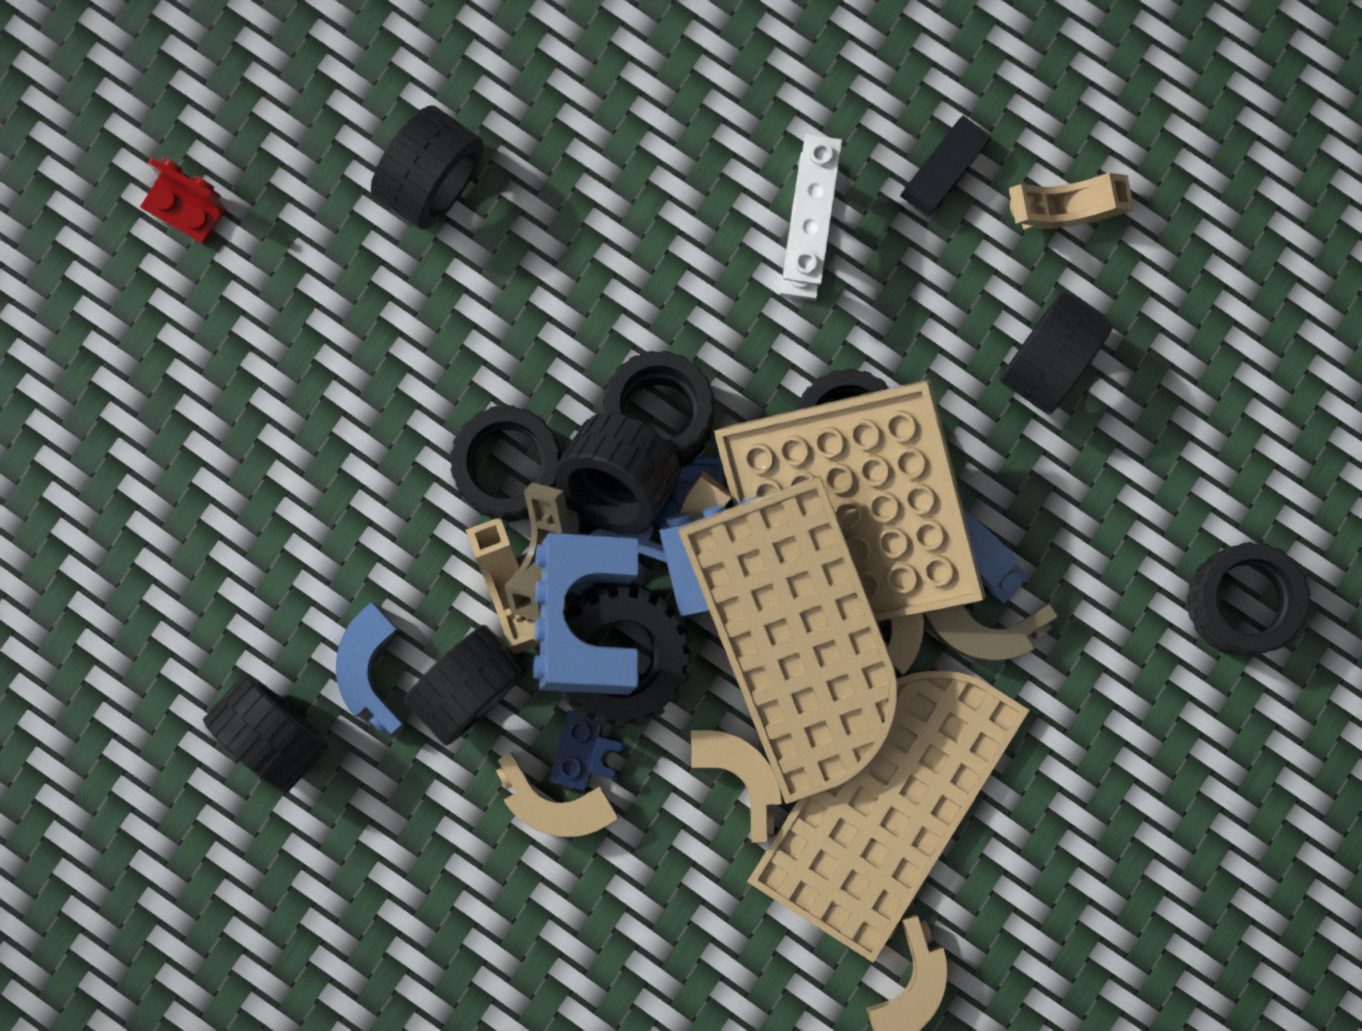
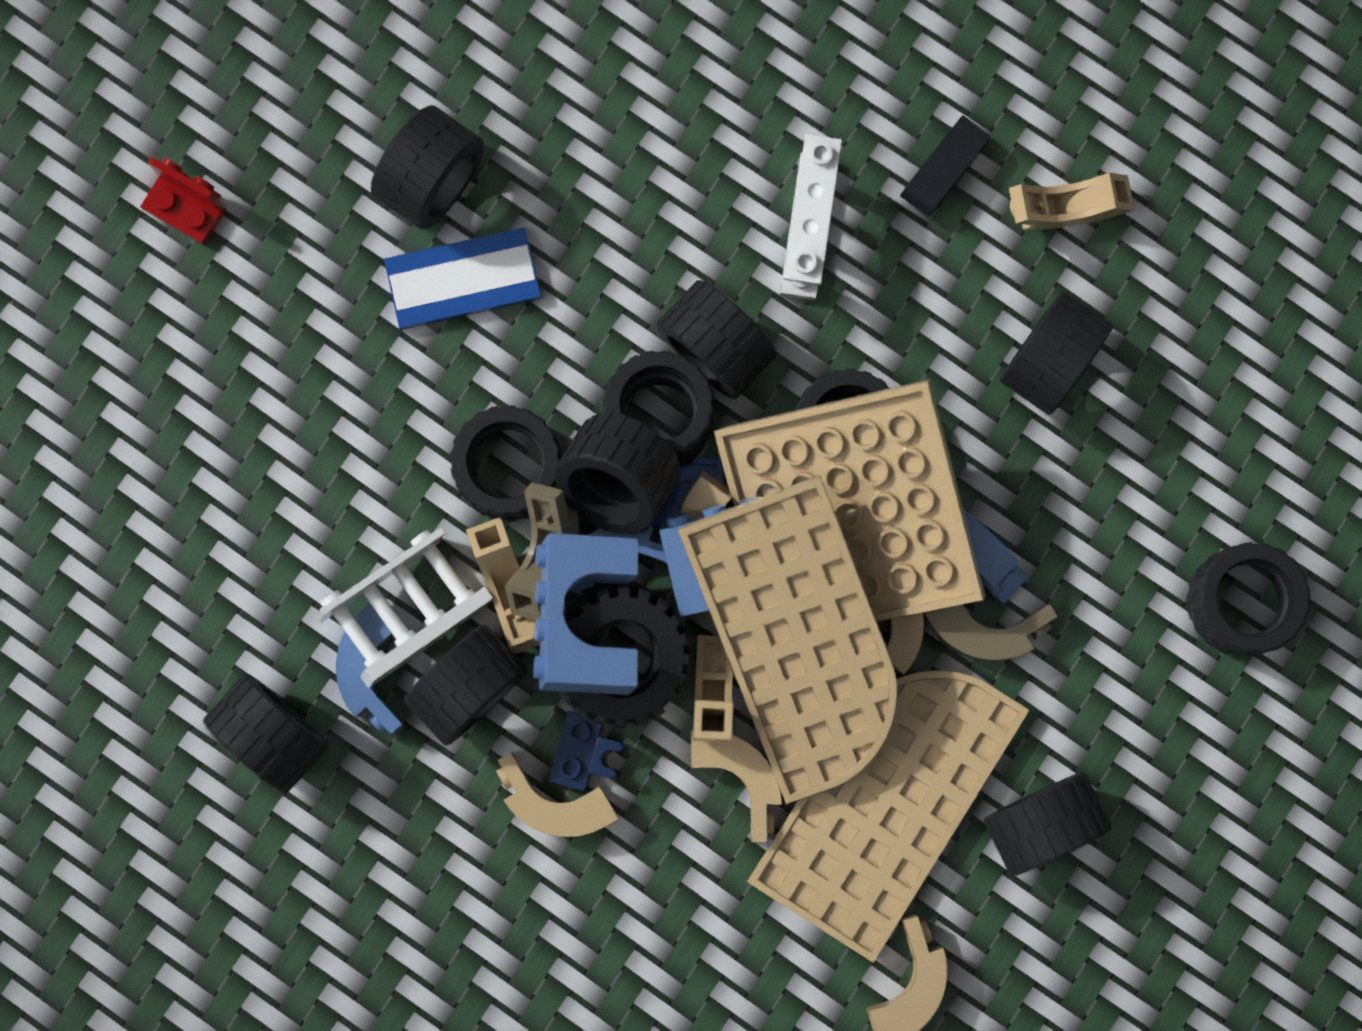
(407, 642): none -> white fence
(462, 278): none -> tile
(712, 691): none -> tan arch
(717, 338): none -> black tyre
(1047, 824): none -> black tyre

